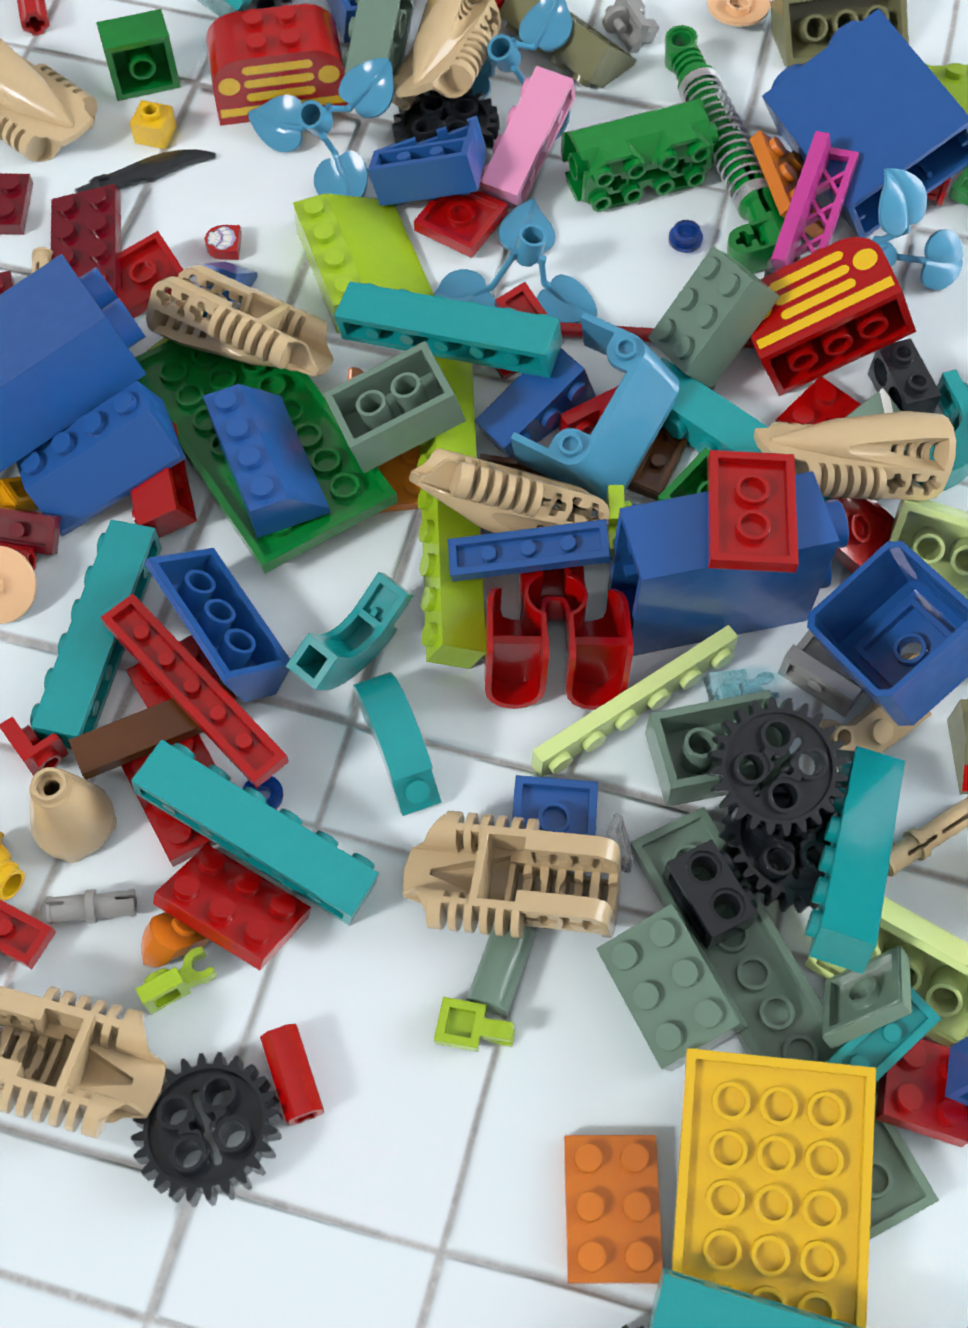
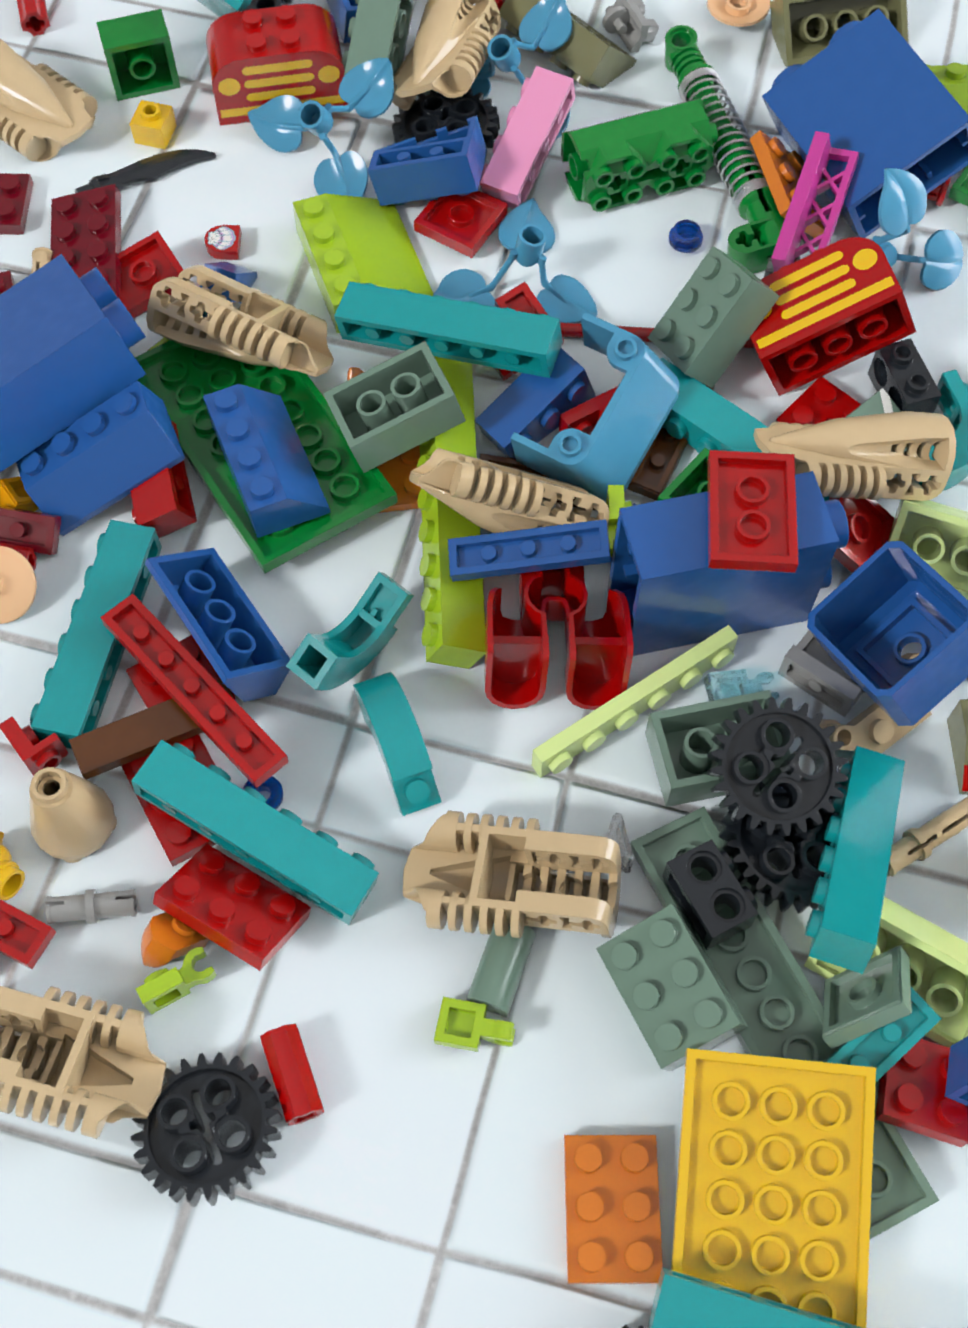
(557, 803): blue plate -> none

